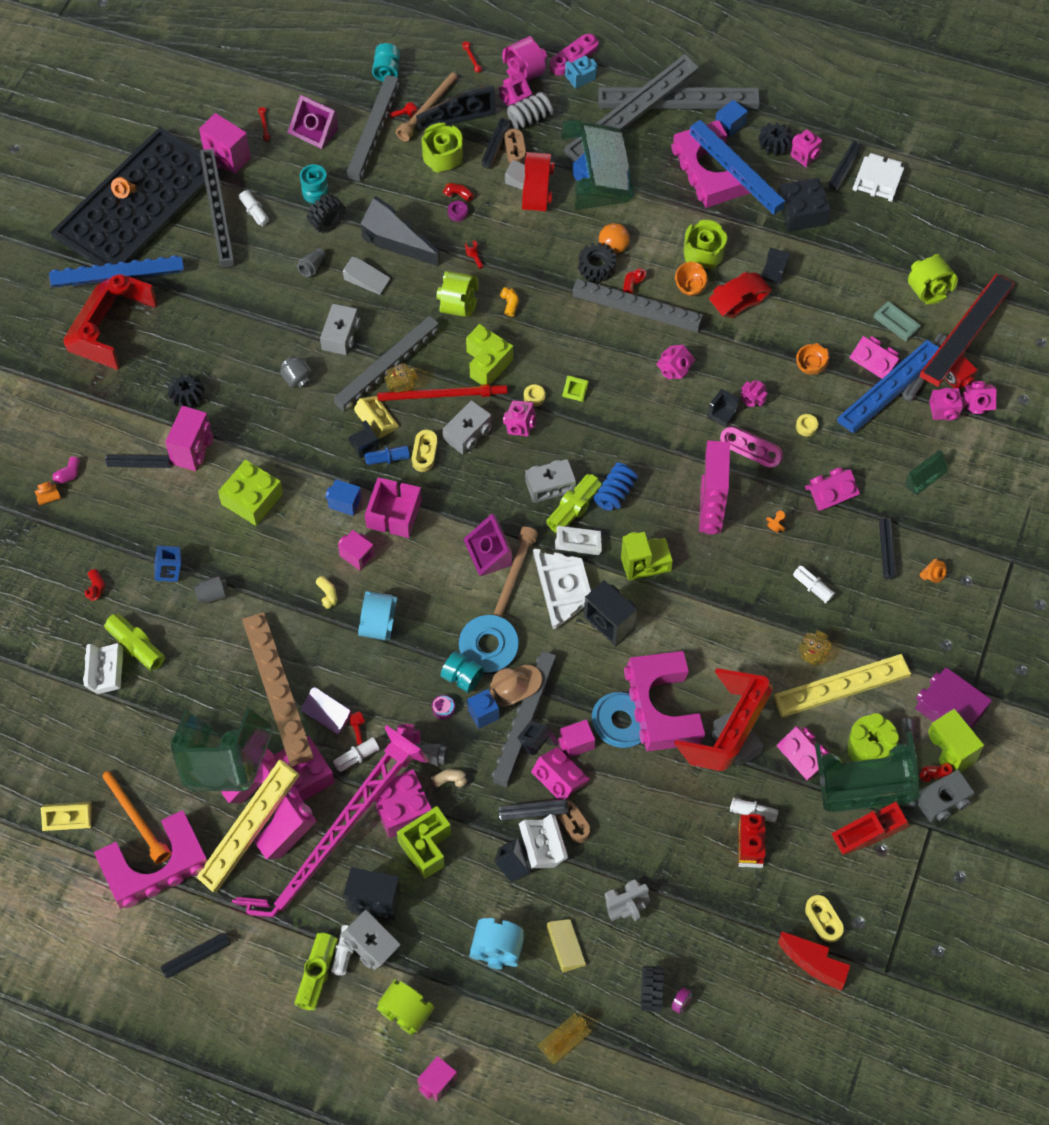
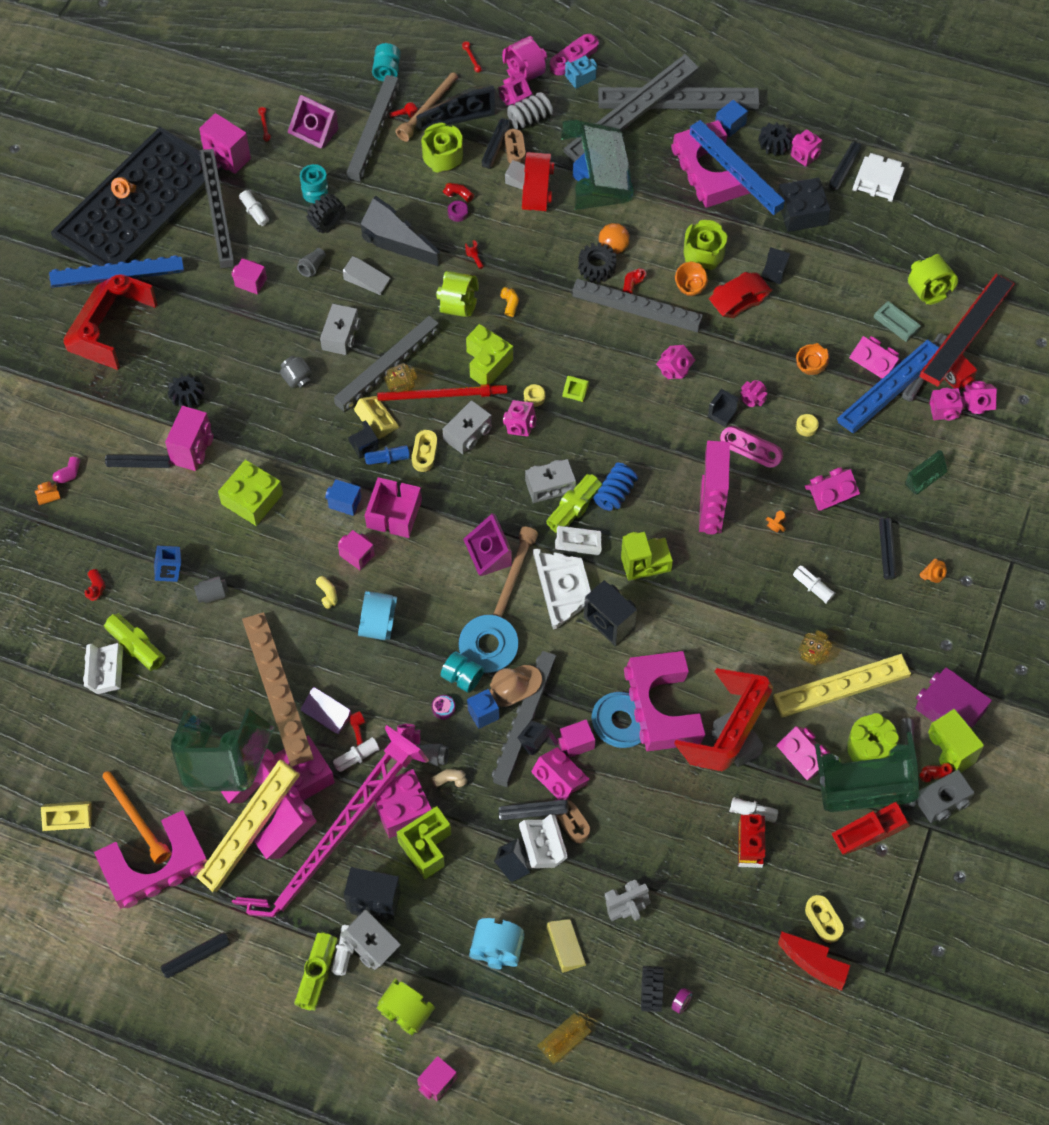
(249, 276): none -> dark pink brick

